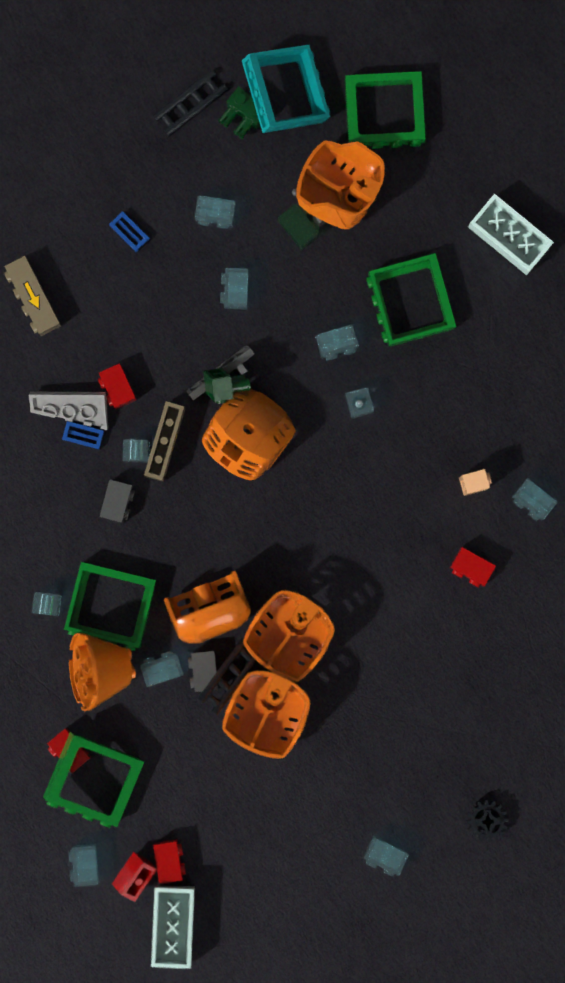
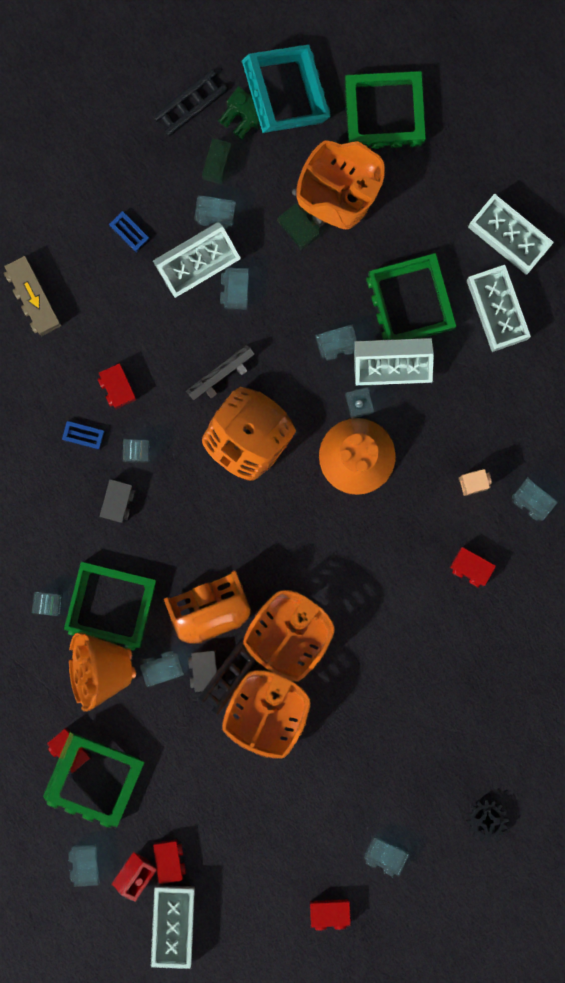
(72, 406): light grey wing -> none
(164, 441): dark tan brick -> none
(196, 259): none -> light aqua brick
(216, 161): none -> clear green brick
(221, 385): dark green brick -> none
(330, 913): none -> red brick
(357, 456): none -> orange cone
(393, 361): none -> light aqua brick
(498, 308): none -> light aqua brick

